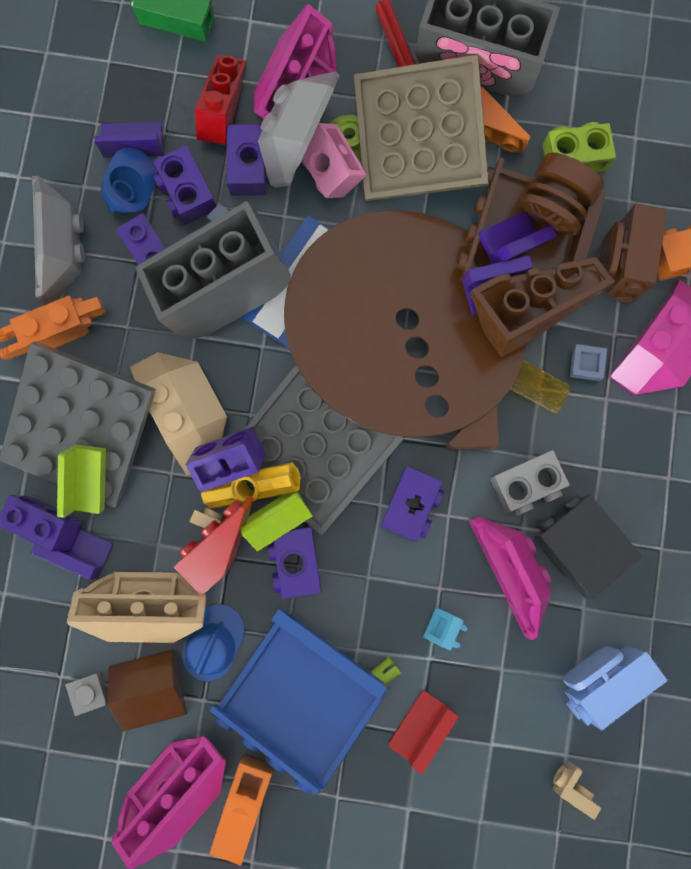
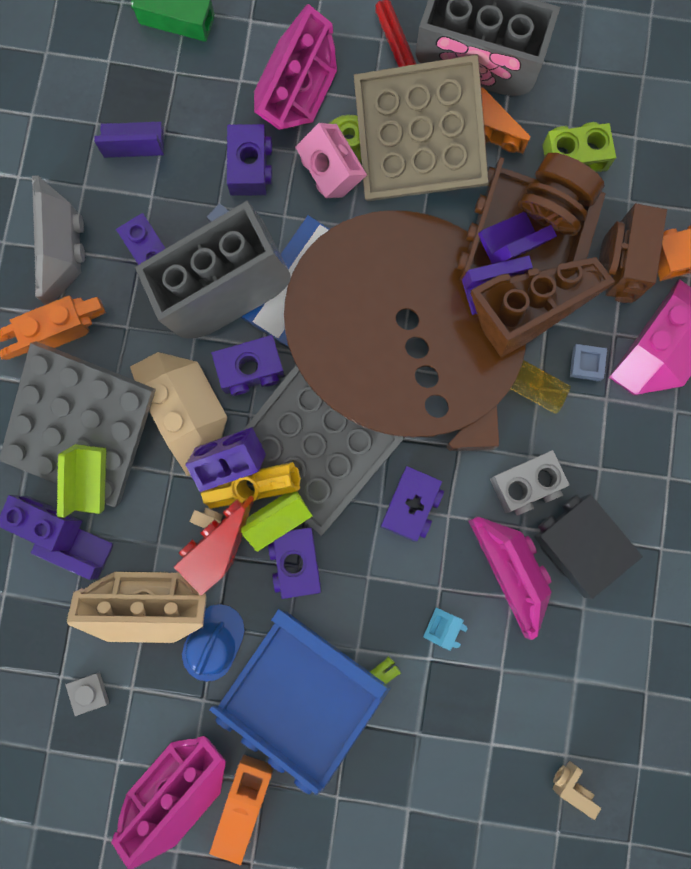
(128, 181): blue piece -> none
(145, 691): reddish brown slope -> none
(187, 184): dark purple brick -> none
(219, 99): red slope -> none
(231, 359): none -> dark purple brick
(292, 125): light grey wedge -> none
(423, 730): red panel -> none
(611, 684): light blue brick -> none

